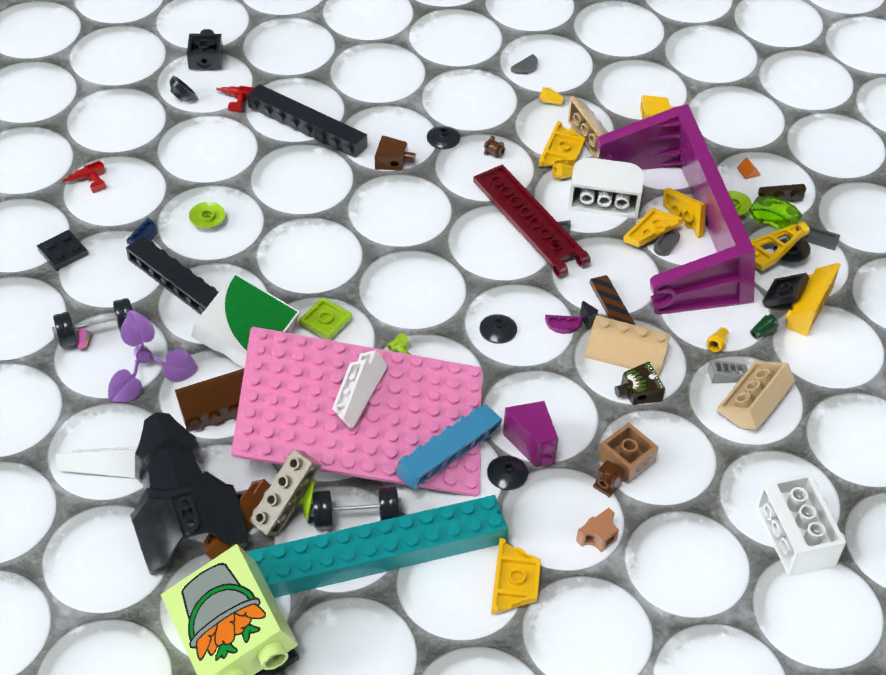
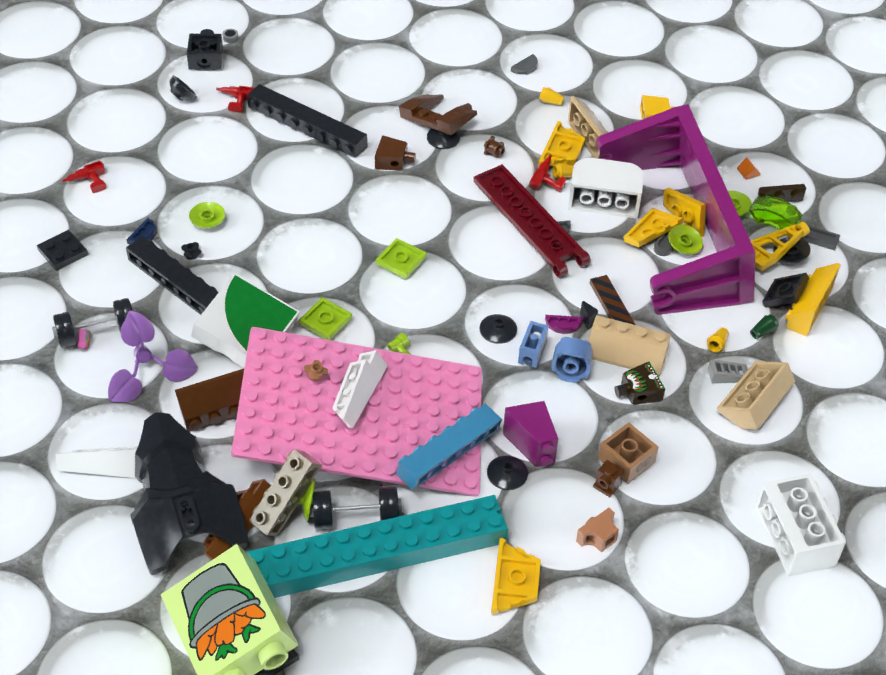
(191, 250): none -> black plate
(230, 35): none -> light grey tile
(315, 370): none -> medium nougat plate
(401, 258): none -> lime plate
(418, 111): none -> reddish brown wedge
(532, 347): none -> medium blue brick
(542, 176): none -> red piece
(572, 359): none -> medium blue brick
(685, 239): none -> lime dish

